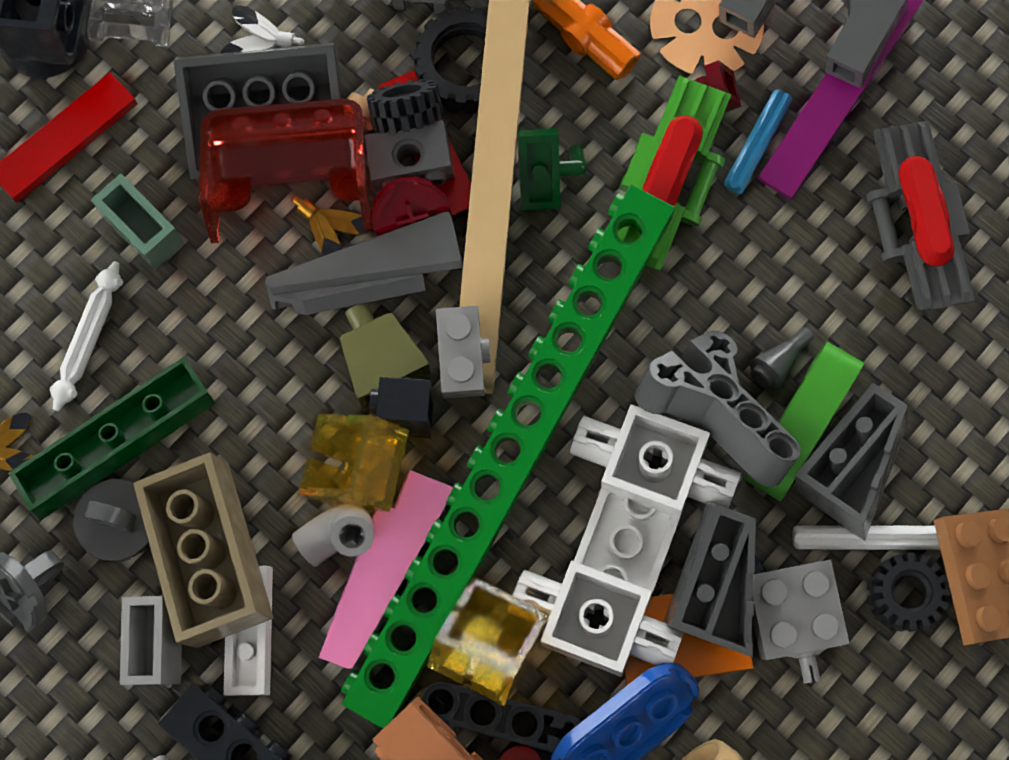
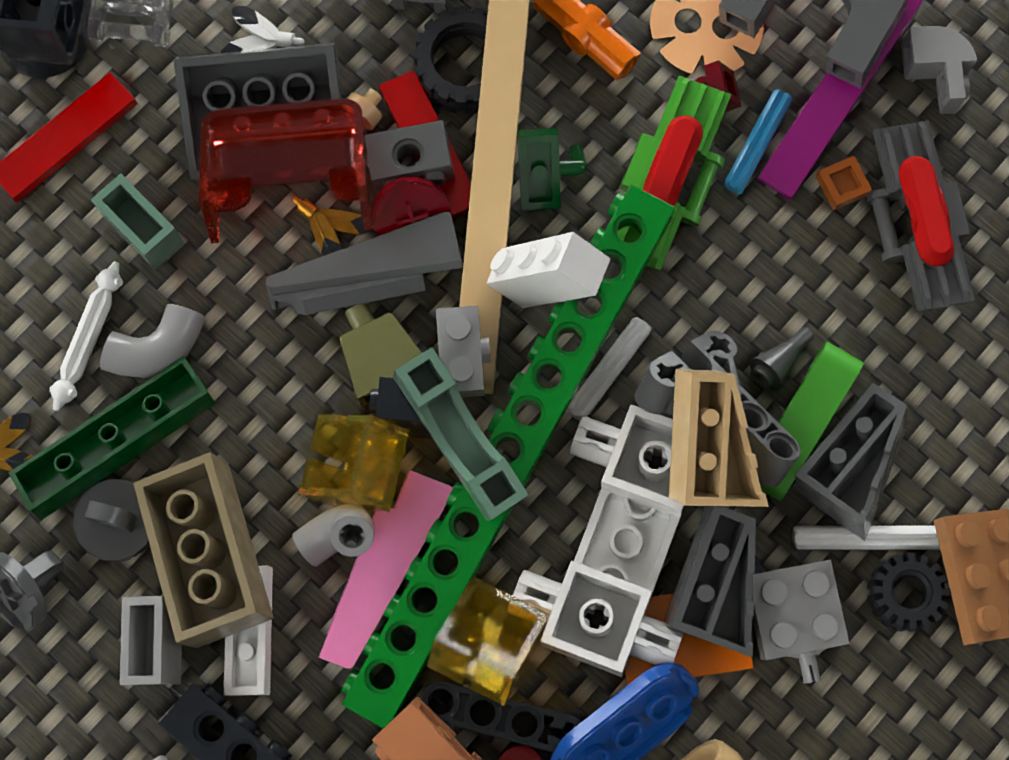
(155, 352): none -> light grey cylinder
(405, 106): black tyre -> none
(458, 436): none -> sand green arch
(548, 270): none -> white brick
(609, 368): none -> white axle
(711, 444): none -> tan wedge
(843, 183): none -> dark orange tile
(942, 55): none -> light grey brick

